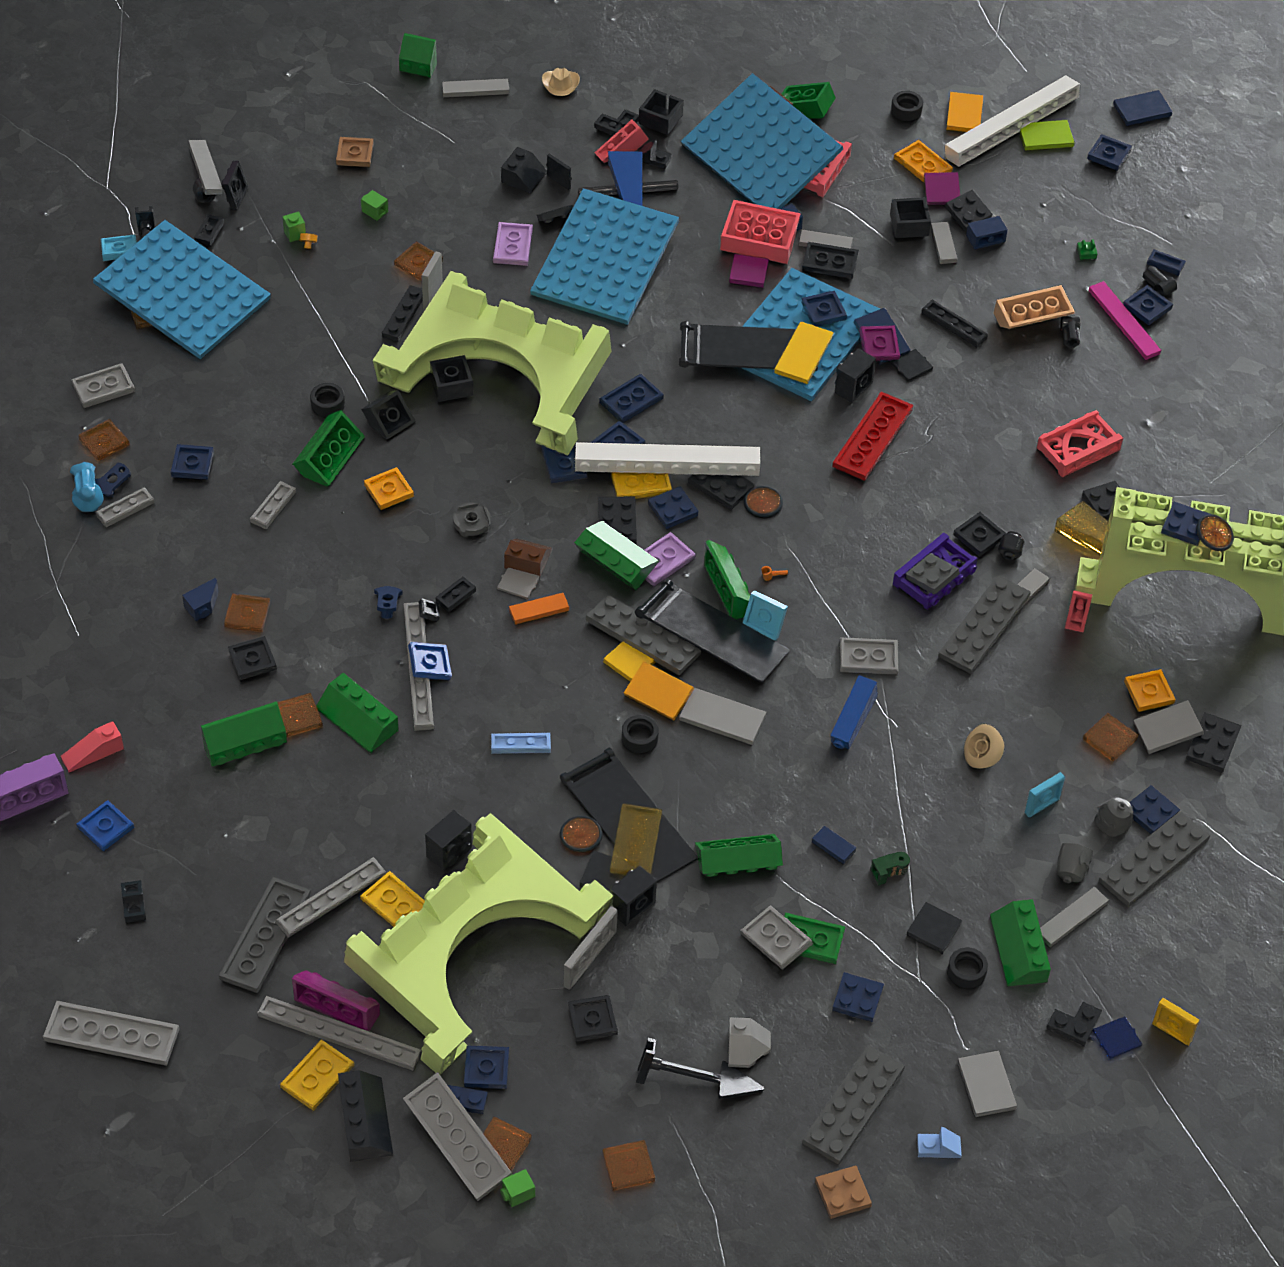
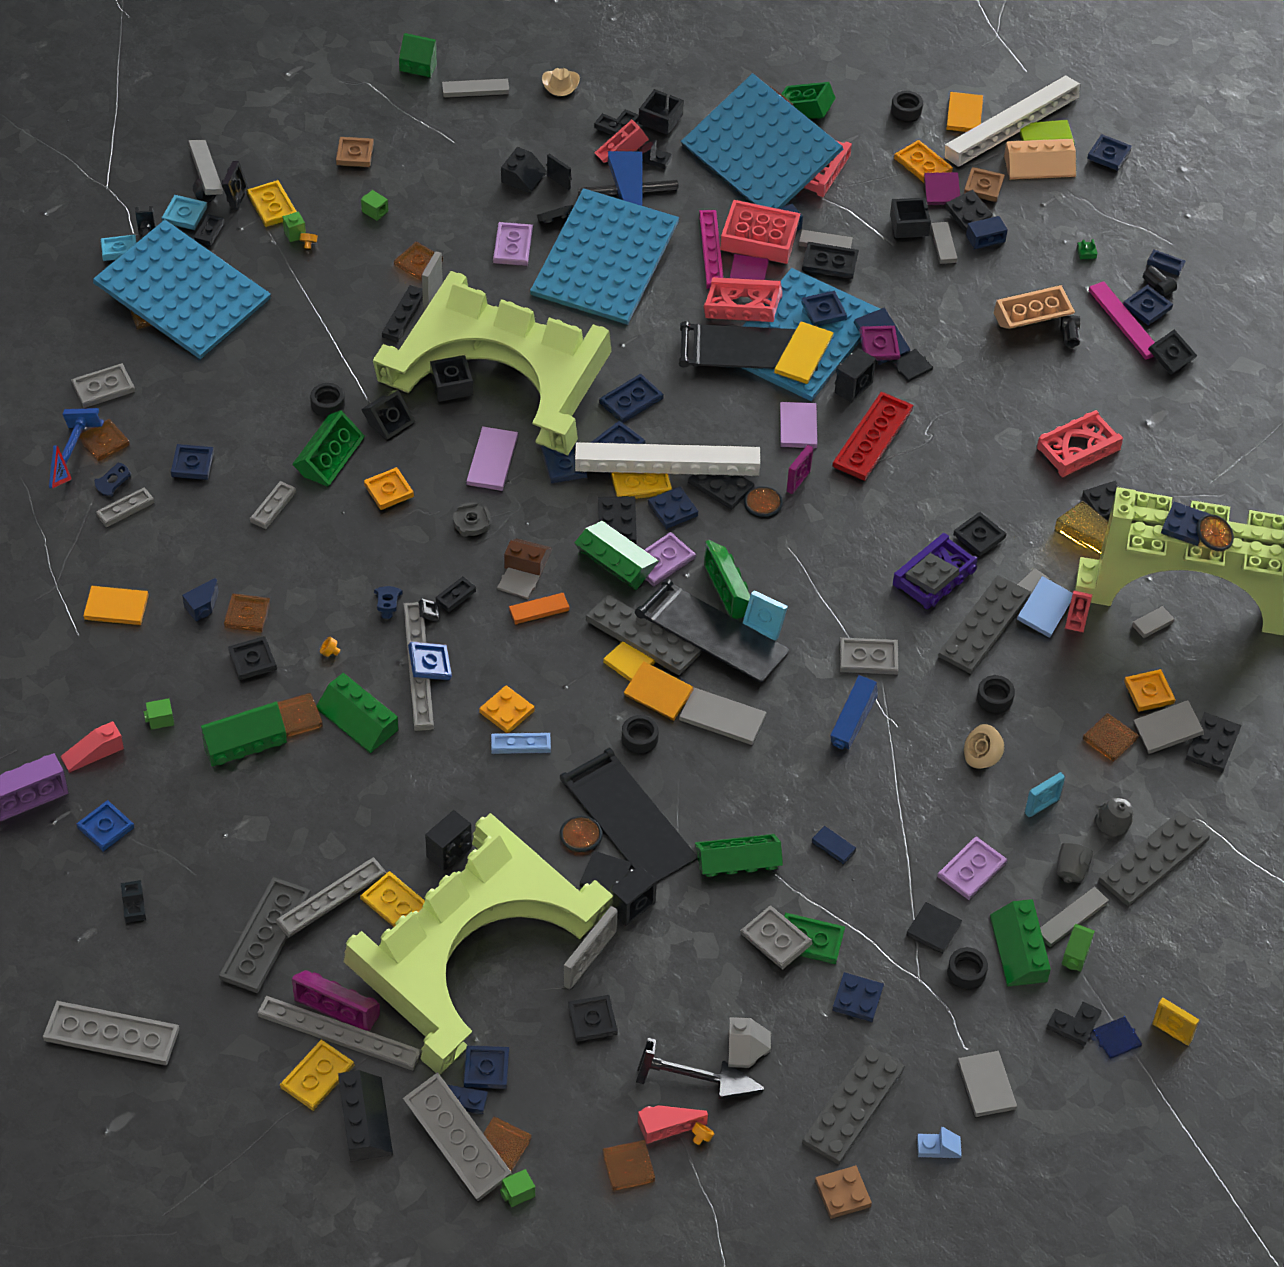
(78, 420): none -> blue piece
(86, 494): dark azure hair -> none
(116, 605): none -> light orange tile
(159, 714): none -> bright green brick
(184, 212): none -> medium azure plate
(271, 202): none -> yellow tile
(329, 647): none -> light orange tile
(492, 458): none -> lavender tile
(506, 709): none -> light orange plate
(635, 839): clear yellow tile -> none
(667, 1121): none -> coral slope
(702, 1133): none -> light orange tile
(710, 245): none -> dark pink tile
(731, 289): none -> coral fence
(768, 573): orange hand -> none
(798, 424): none -> lavender tile
(799, 469): none -> magenta tile
(889, 865): dark green leg -> none
(954, 323): black tile -> none
(972, 868): none -> lavender tile
(985, 183): none -> medium nougat plate
(1000, 682): none -> black tyre
(1011, 545): black head -> none
(1040, 159): none -> light nougat slope
(1045, 606): none -> light blue tile
(1078, 947): none -> bright green slope
(1142, 107): dark blue tile -> none
(1152, 809): dark blue plate -> none
(1153, 622): none -> light grey tile
(1172, 352): none -> black plate

